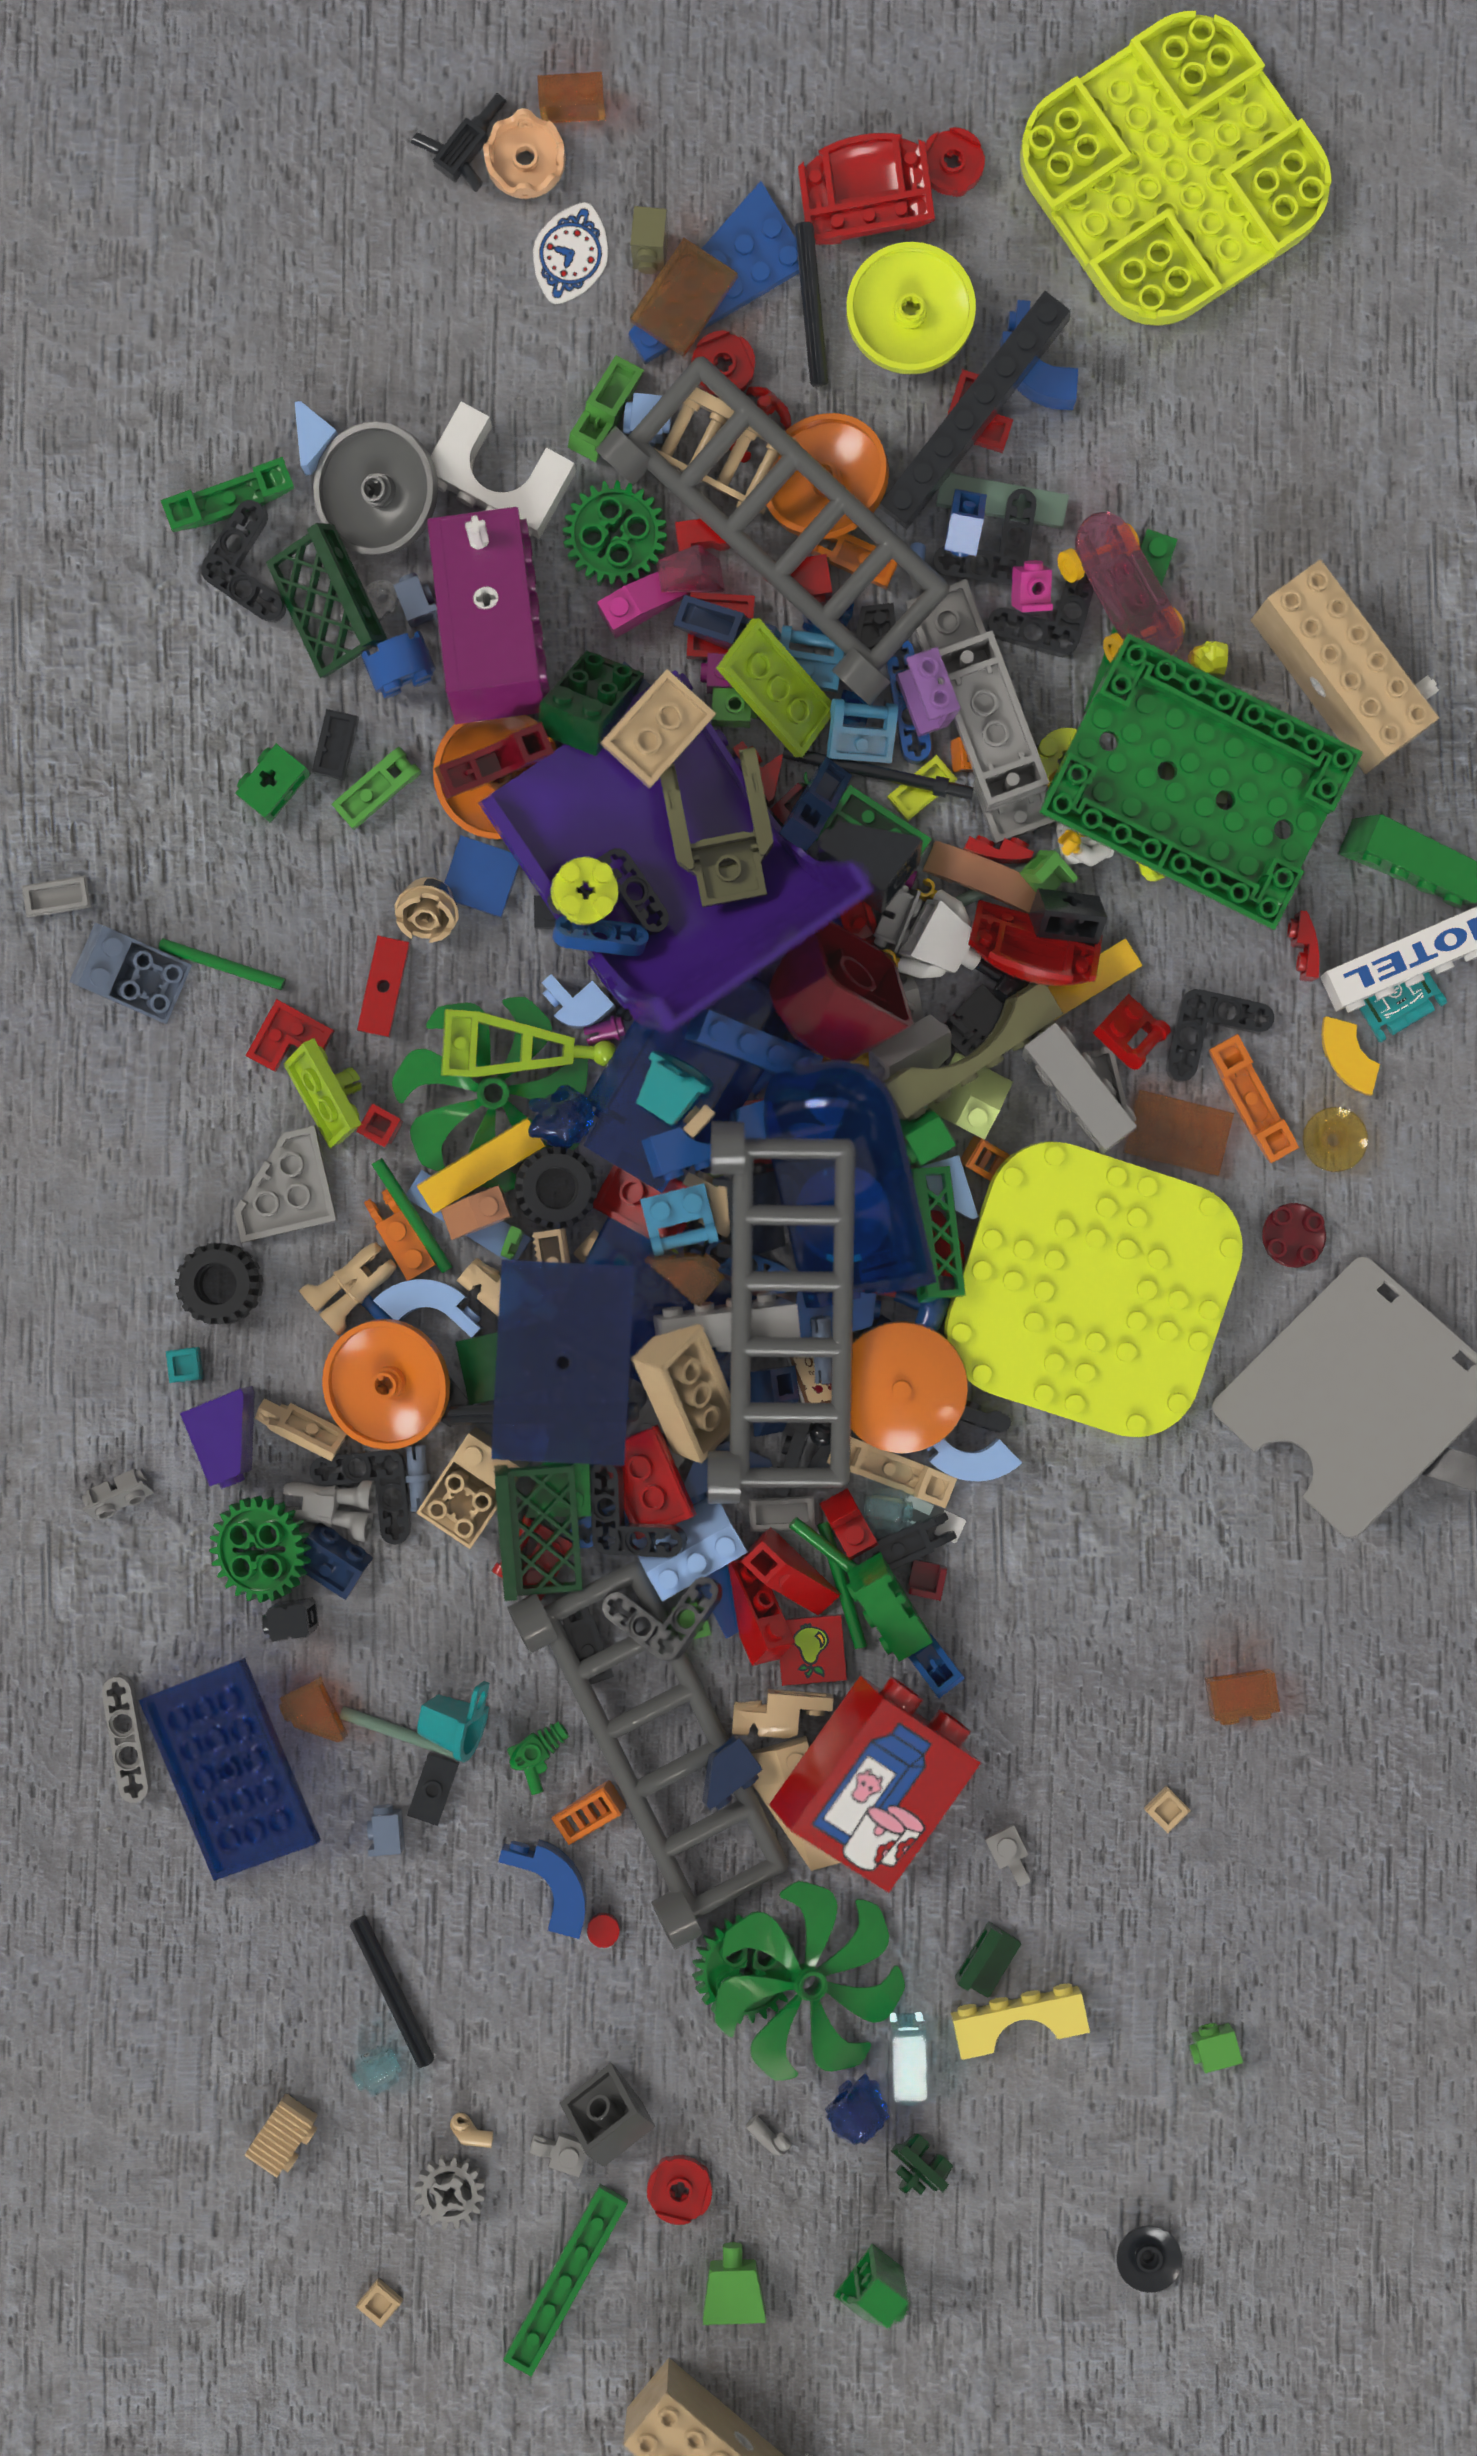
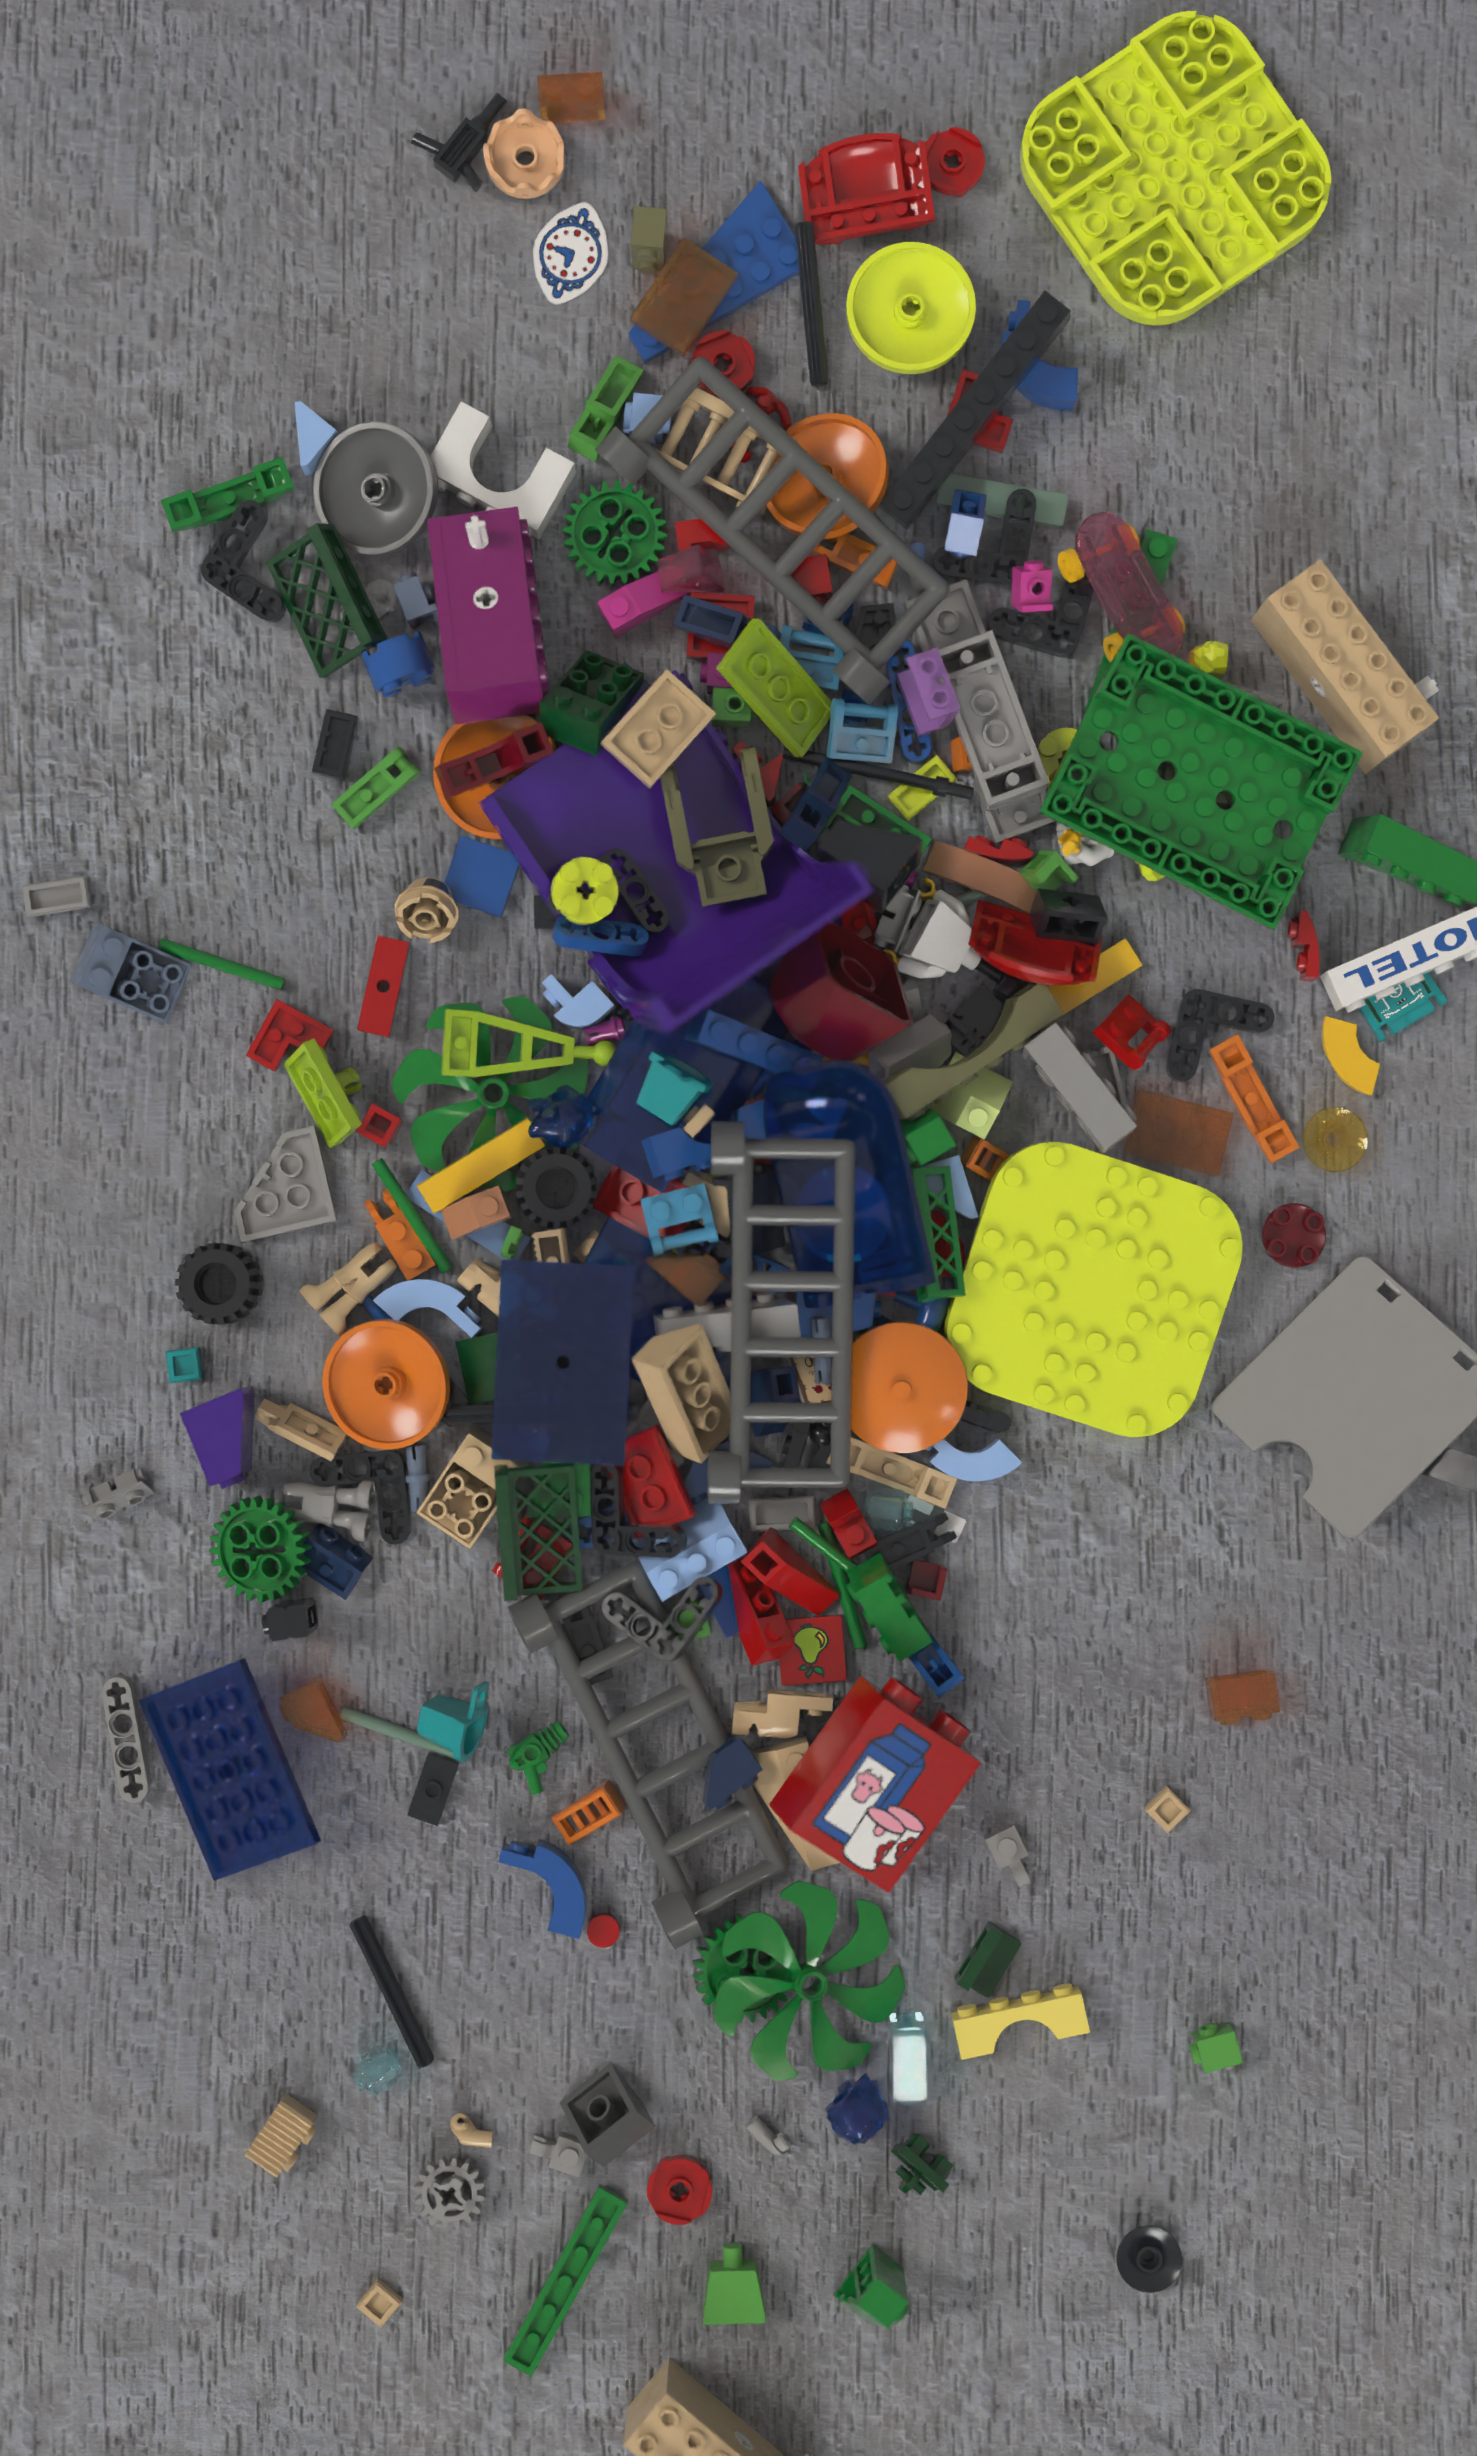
(270, 799): green brick -> none
(386, 1831): sand blue brick -> none

